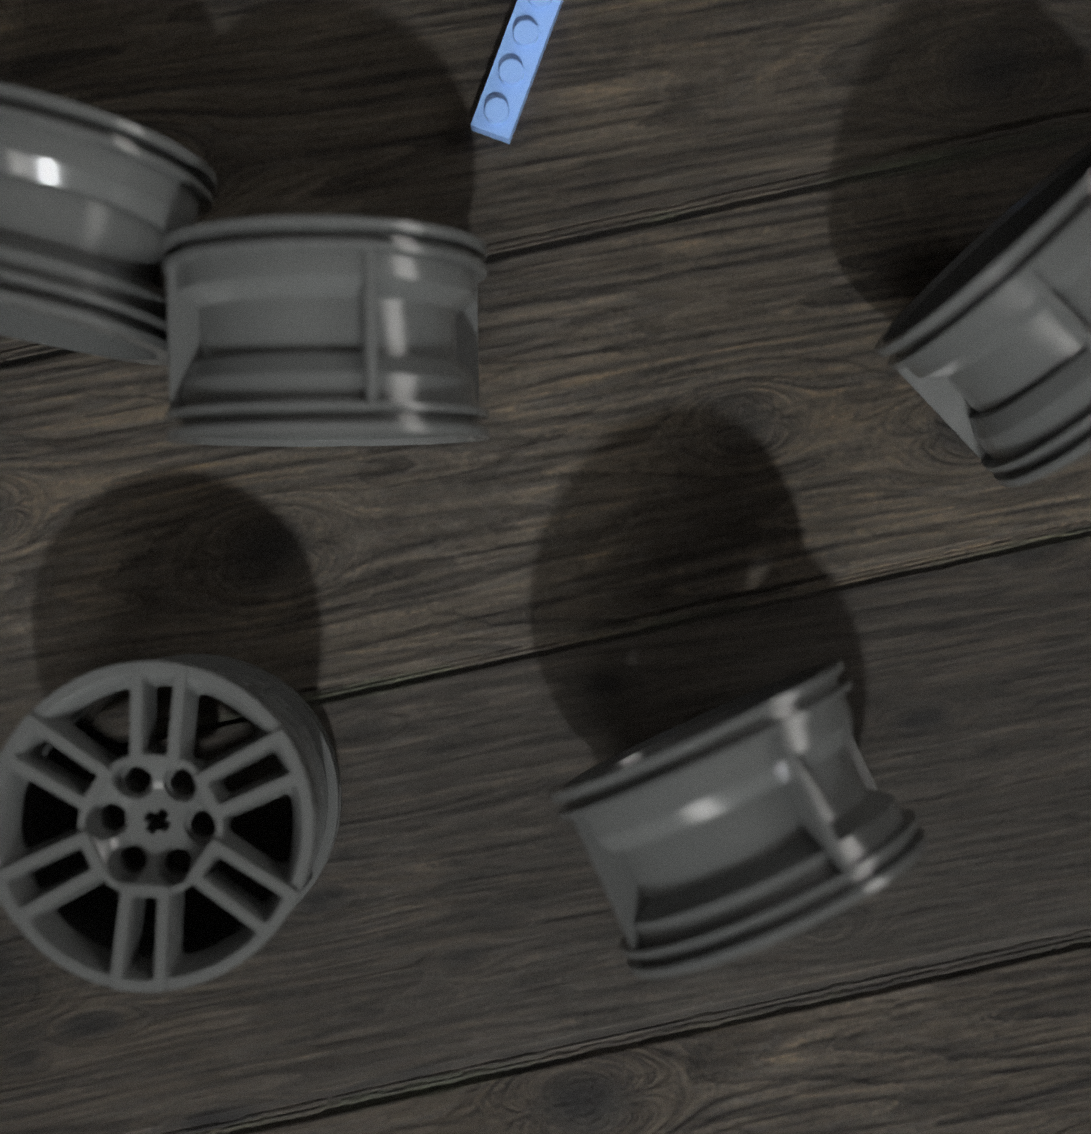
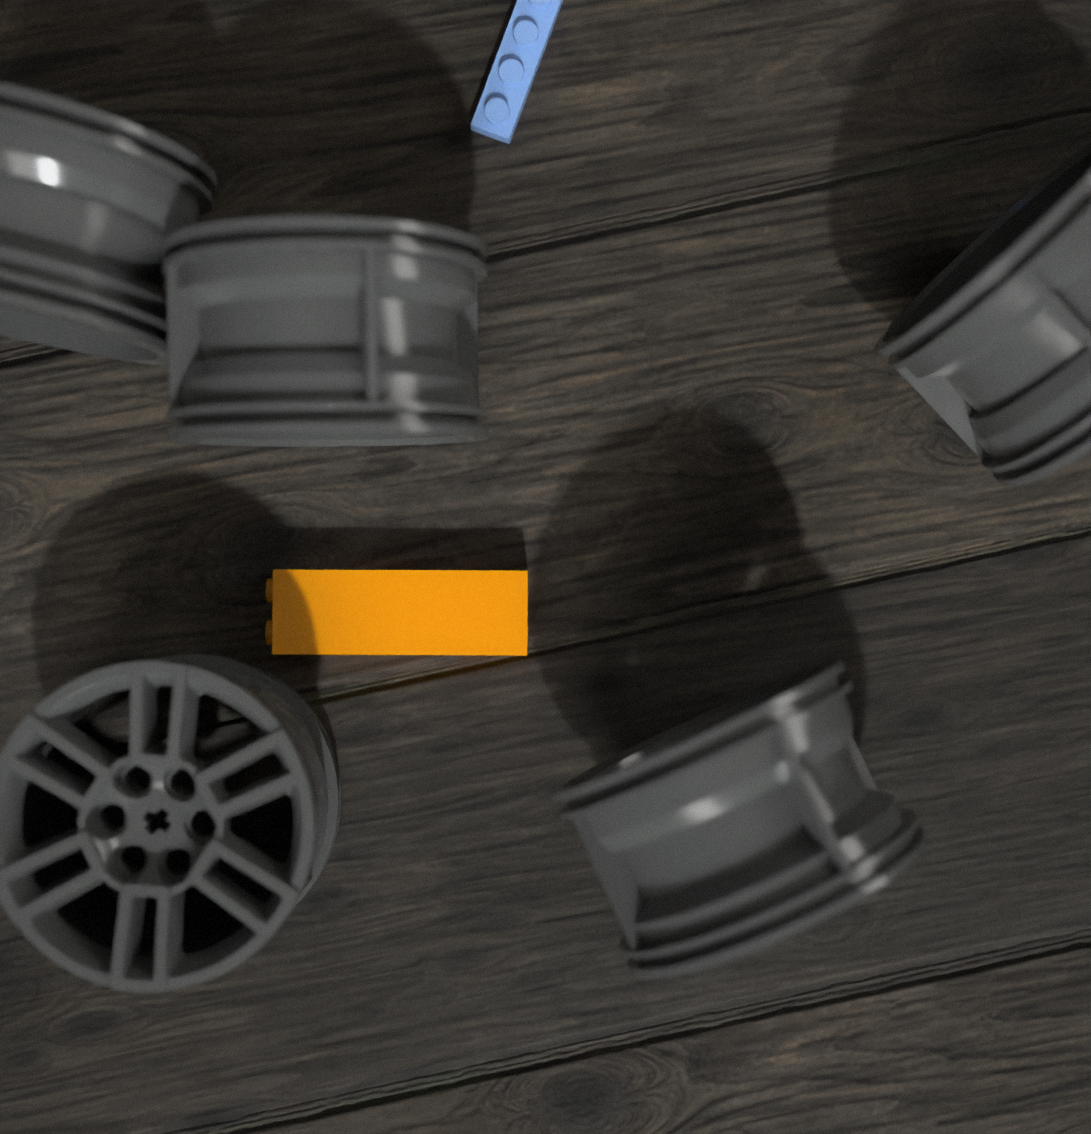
(398, 612): none -> light orange brick

